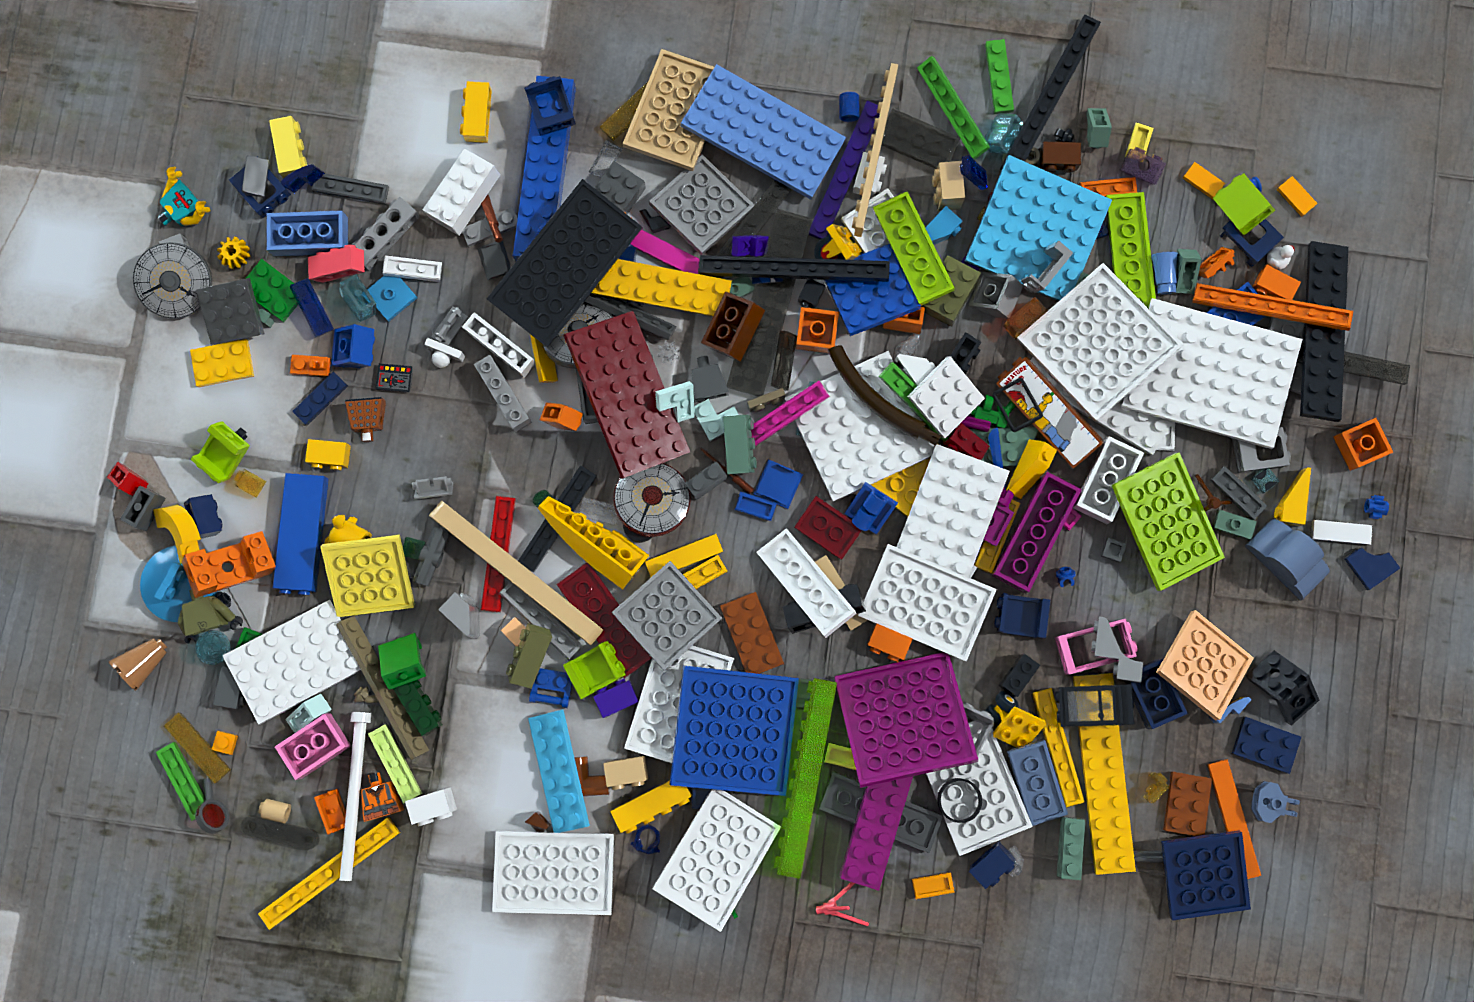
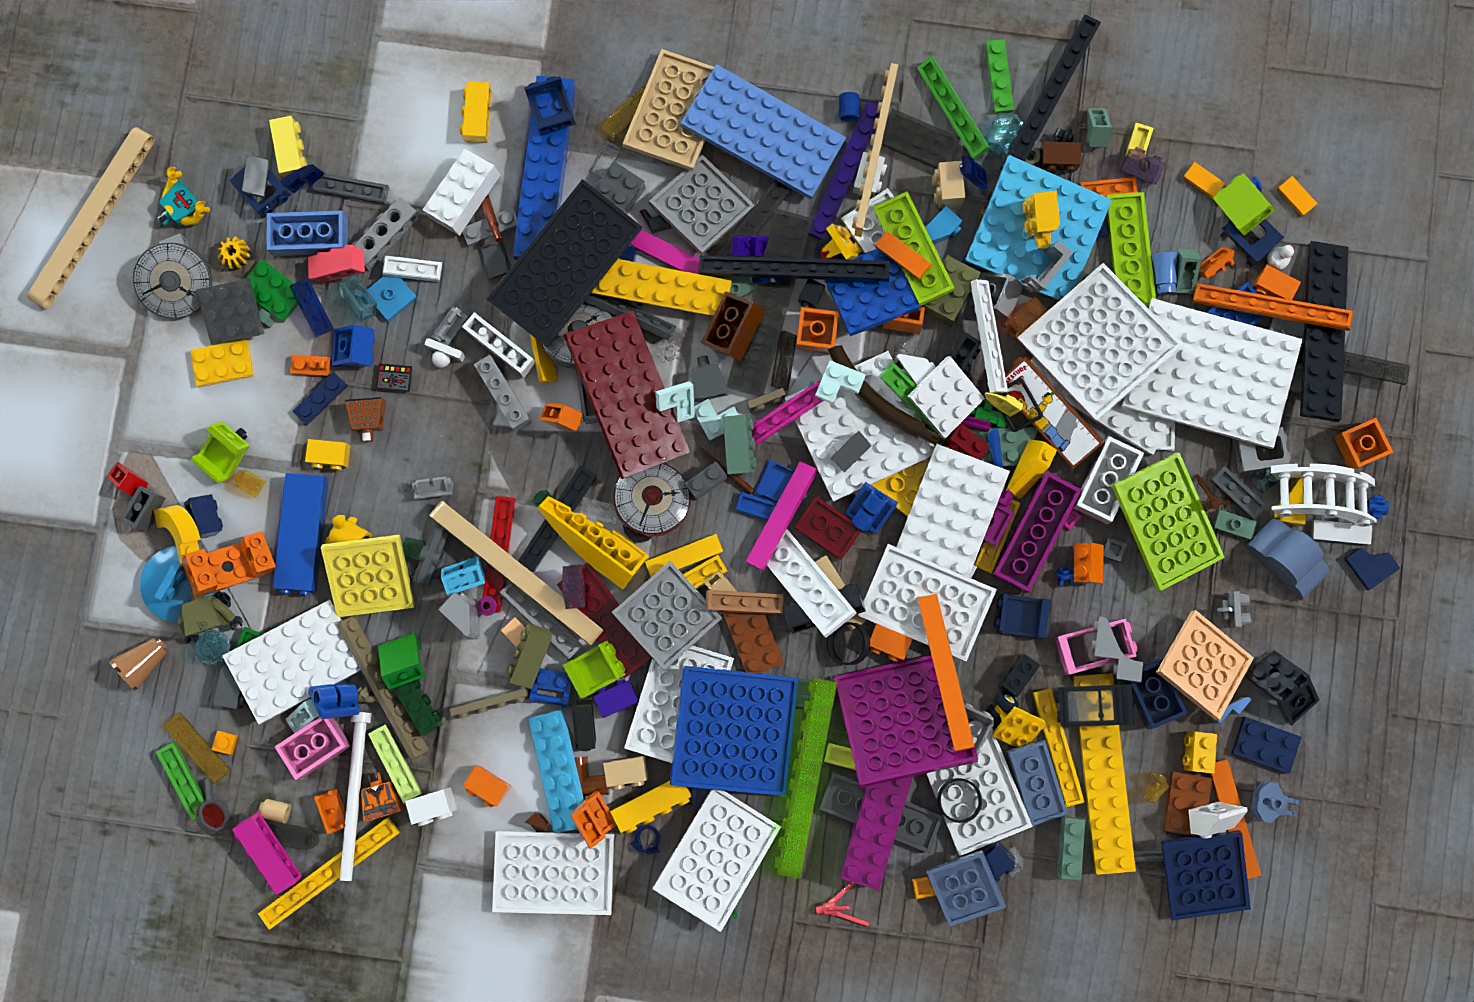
(91, 218): none -> tan beam
(267, 853): none -> dark pink brick
(335, 700): none -> blue plate
(460, 579): none -> medium azure window
(481, 706): none -> dark tan plate
(486, 786): none -> orange brick
(493, 606): none -> magenta plate
(573, 586): none -> clear purple brick
(583, 723): none -> pearl dark grey window
(593, 819): none -> orange slope
(719, 583): none -> tan brick
(744, 602): none -> medium nougat plate
(781, 516): none -> dark pink tile
(836, 377): none -> light aqua plate
(851, 451): none -> dark grey slope
(866, 645): none -> black tyre
(903, 255): none -> orange tile
(946, 673): none -> orange tile
(966, 888): none -> sand blue plate
(989, 336): none -> white plate
(1006, 404): none -> light yellow plate
(1041, 217): none -> yellow hinge
(1088, 563): none -> orange brick
(1200, 752): none -> yellow bracket
(1215, 818): none -> white slope
(1232, 609): none -> light grey hips
(1329, 474): none -> white fence

